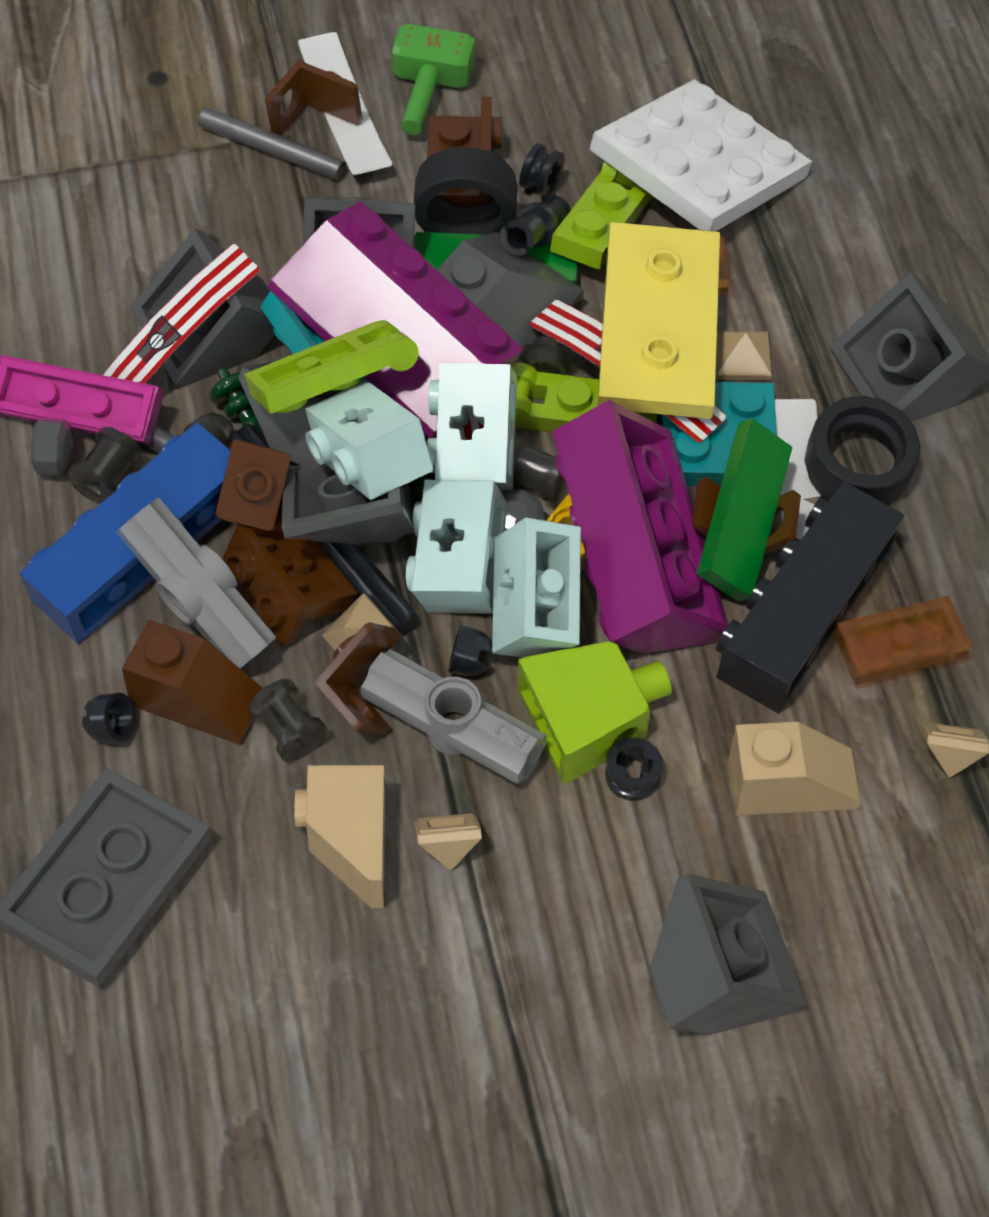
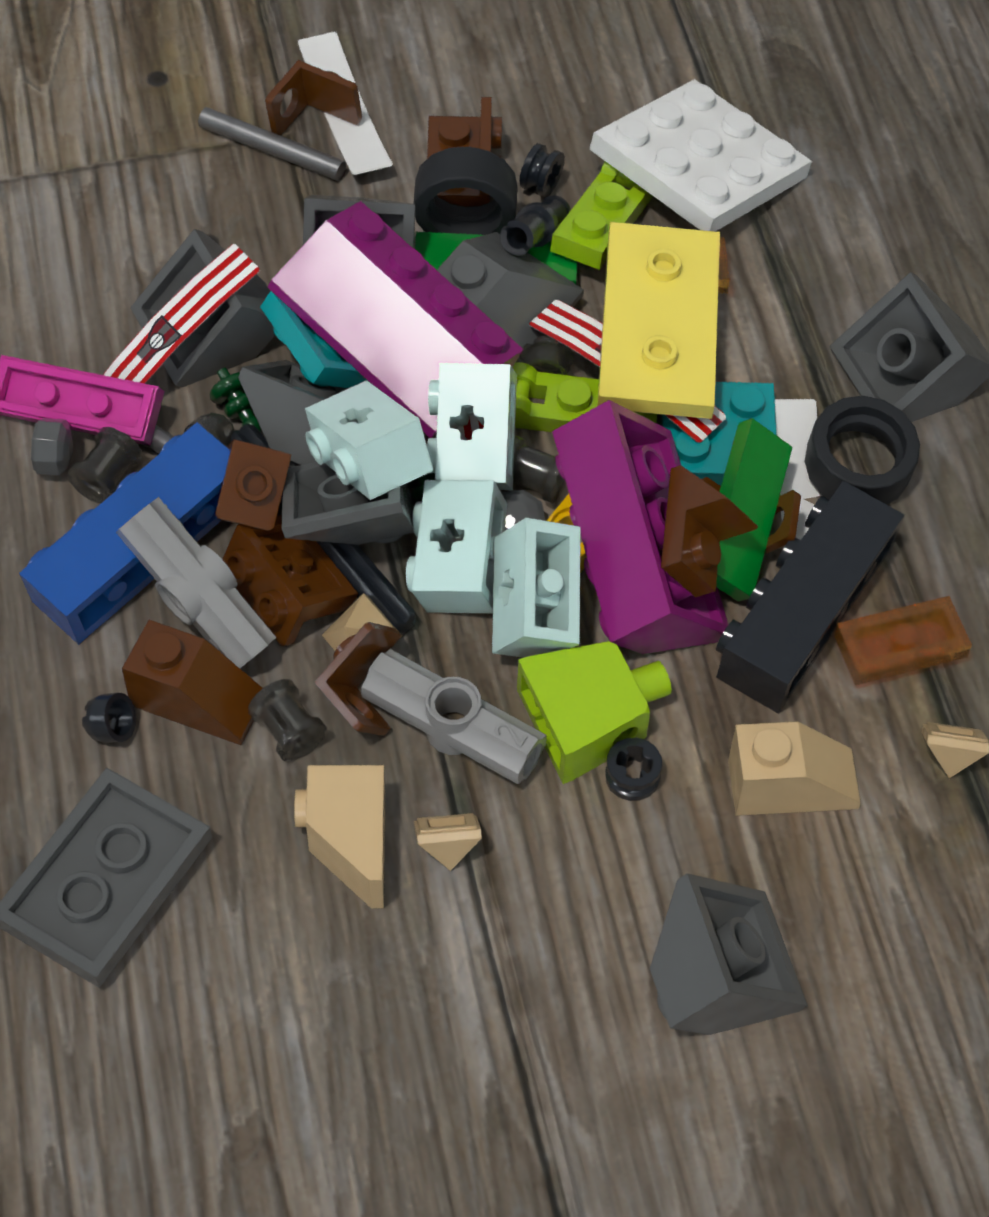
(331, 366): lime plate -> none
(430, 59): bright green piece -> none
(466, 652): black hinge -> none
(694, 527): none -> reddish brown slope
(742, 356): tan slope -> none

